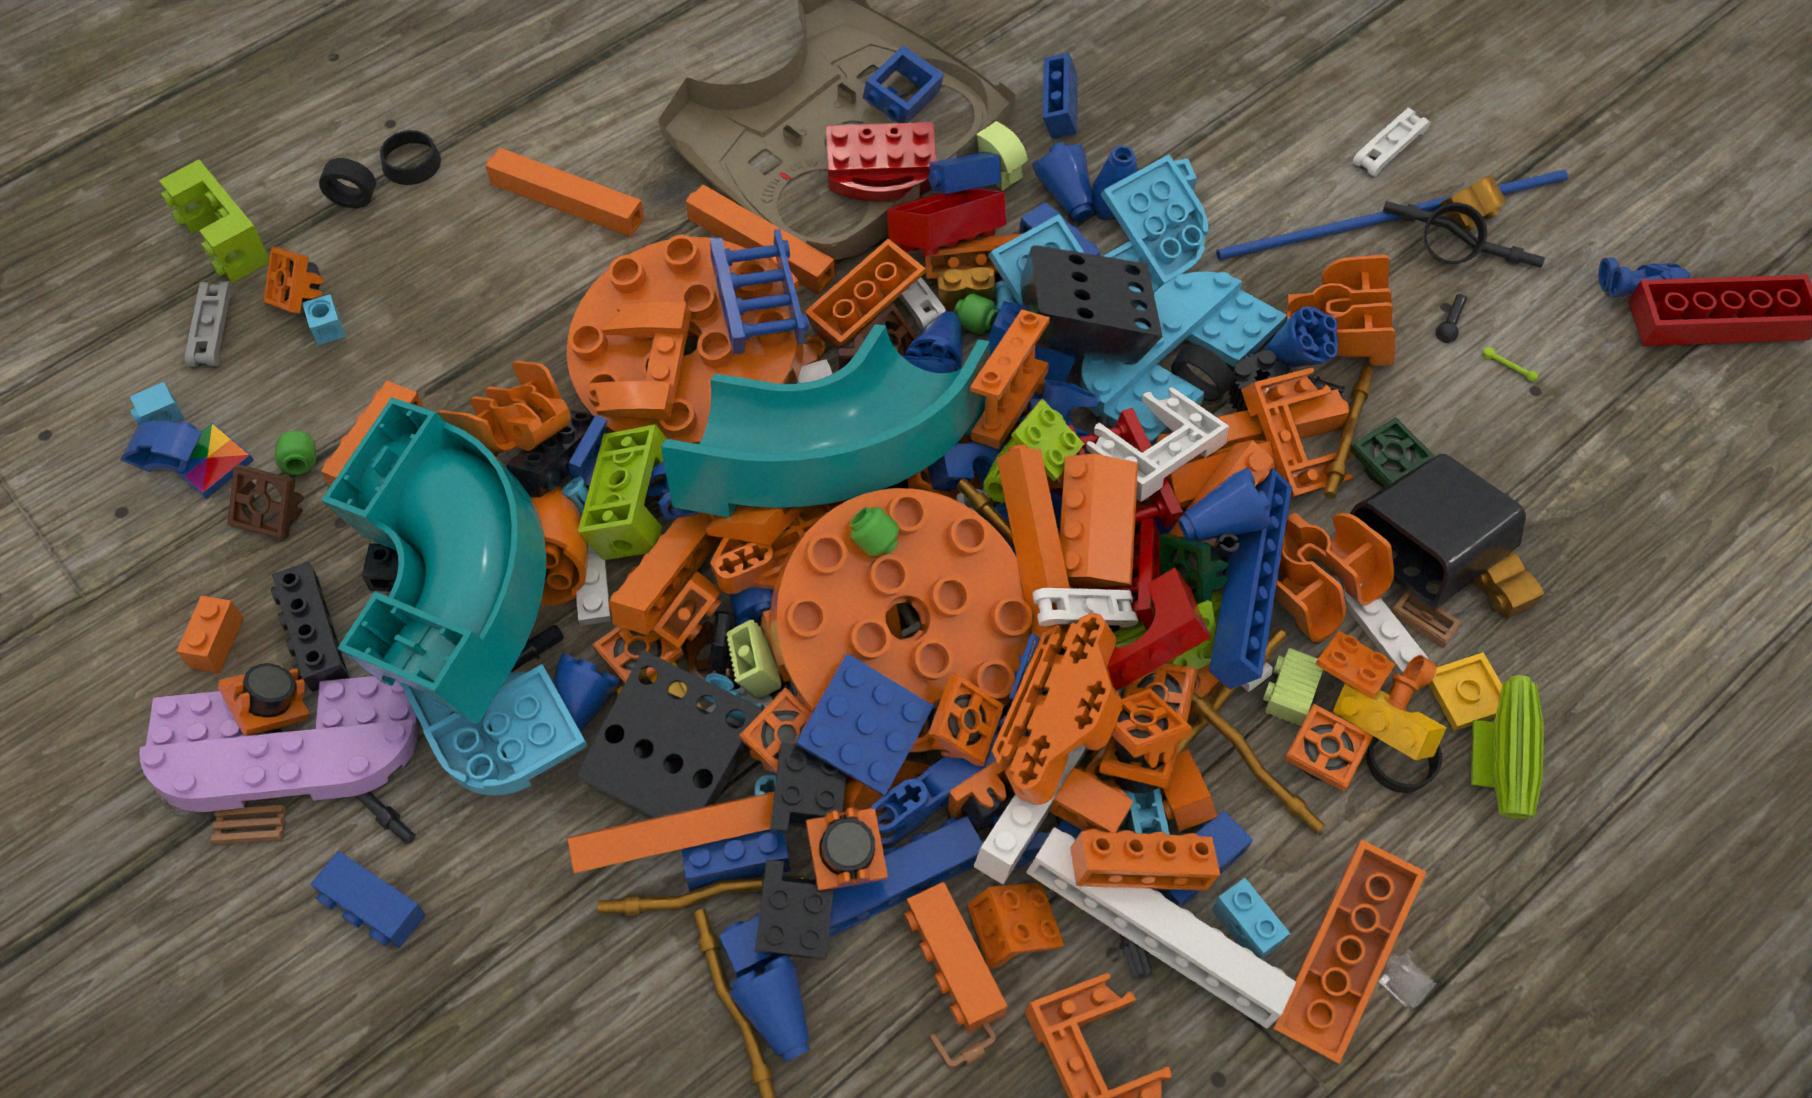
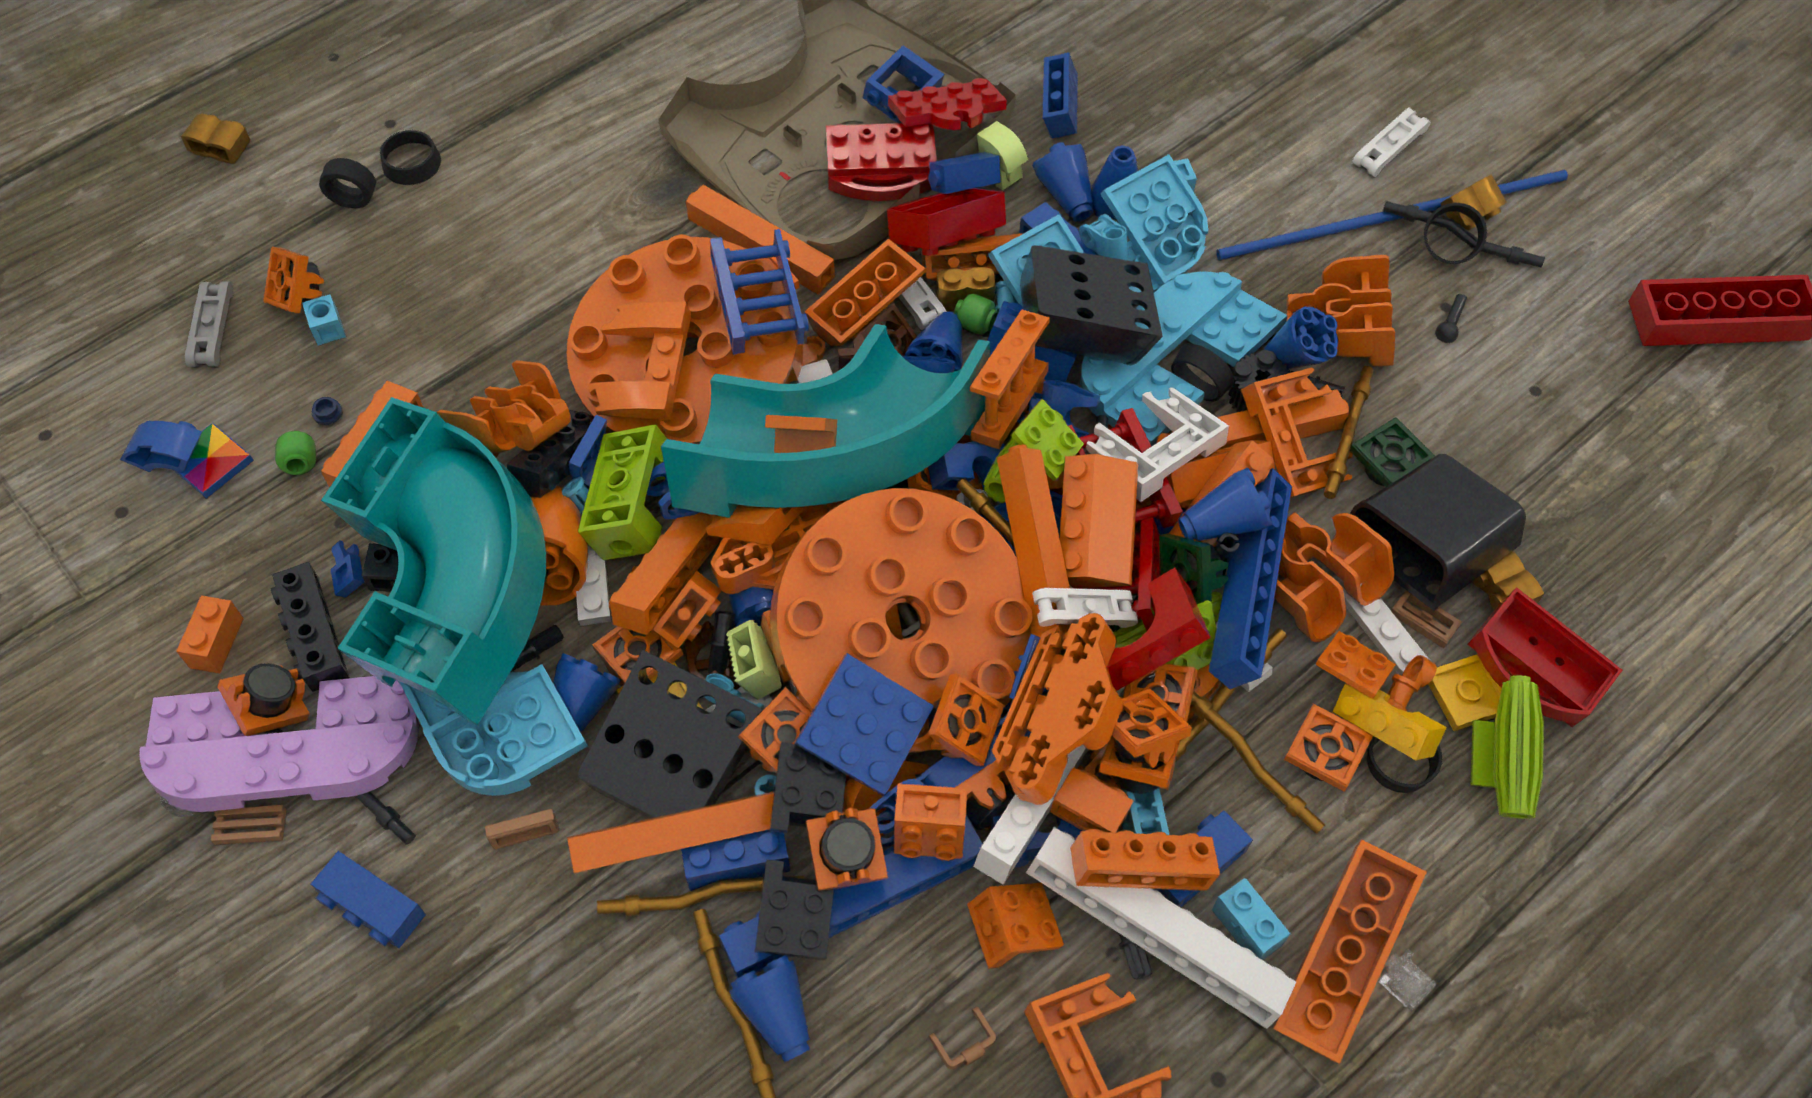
(155, 405): medium azure brick -> none
(201, 201): lime plate -> none
(216, 138): none -> pearl gold brick
(240, 499): reddish brown piece -> none
(326, 411): none -> dark blue plate
(348, 569): none -> blue plate
(522, 829): none -> medium nougat tile
(565, 192): orange brick -> none
(802, 433): none -> orange panel
(874, 531): bright green head -> none
(930, 821): none -> orange bracket
(948, 104): none -> red plate
(955, 958): orange brick -> none
(1105, 237): none -> medium azure piece
(1188, 796): orange brick -> none
(1294, 687): yellowish green brick -> none
(1489, 353): lime hinge -> none
(1565, 690): none -> red piece
(1623, 282): blue piece -> none

